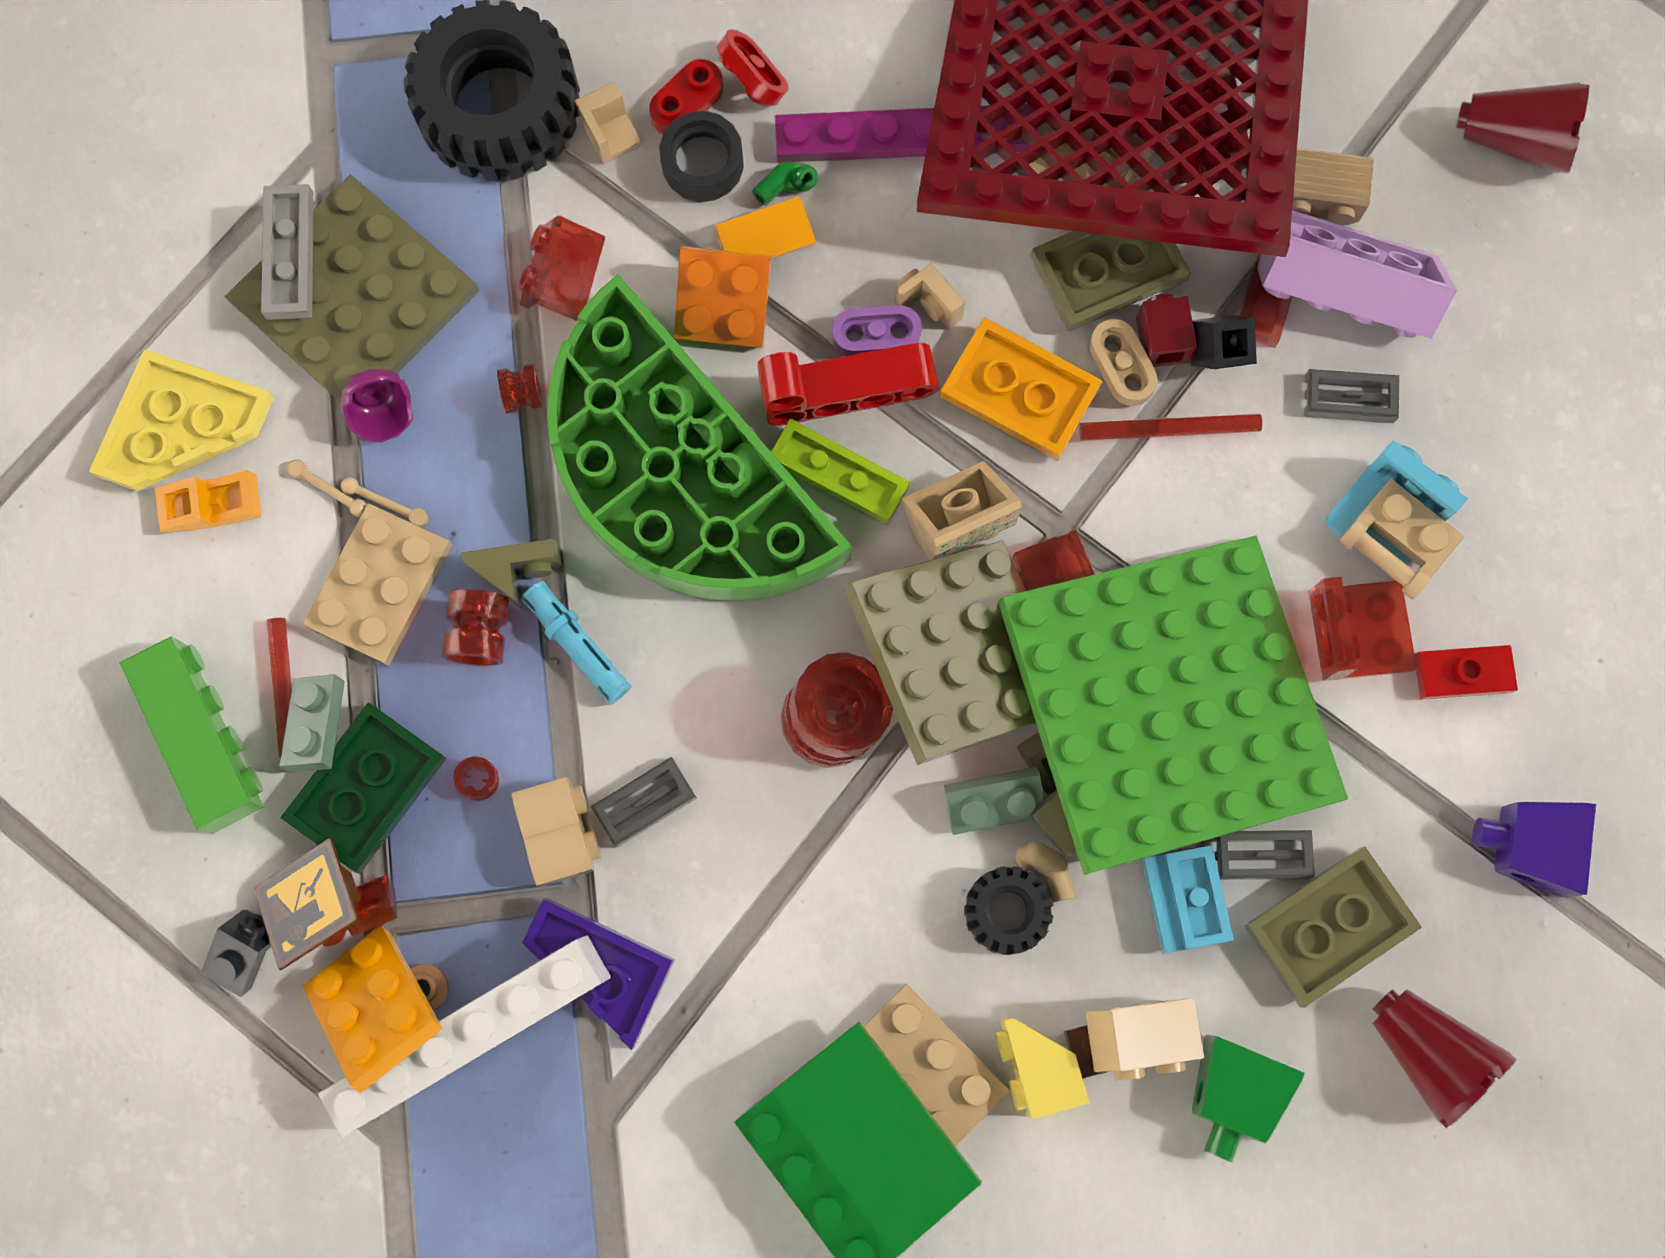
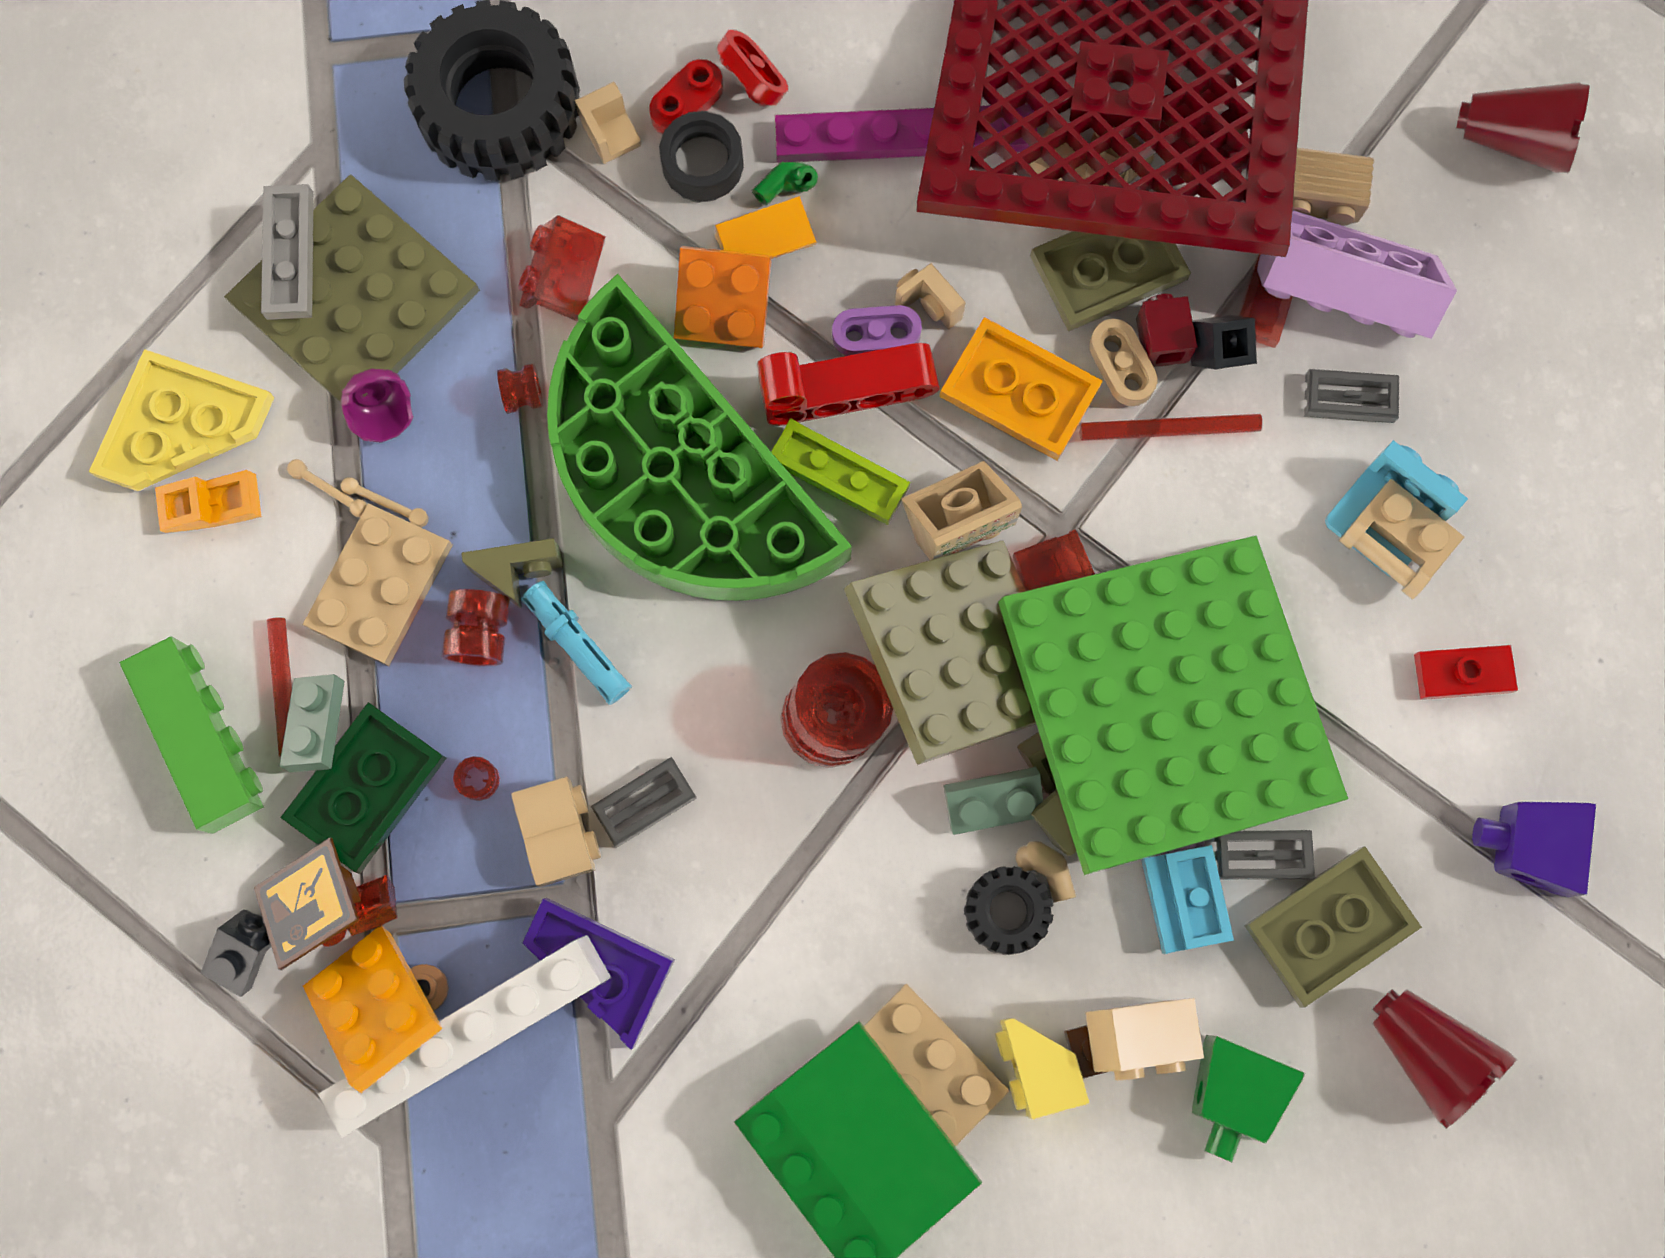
(1361, 629): clear red bracket -> none

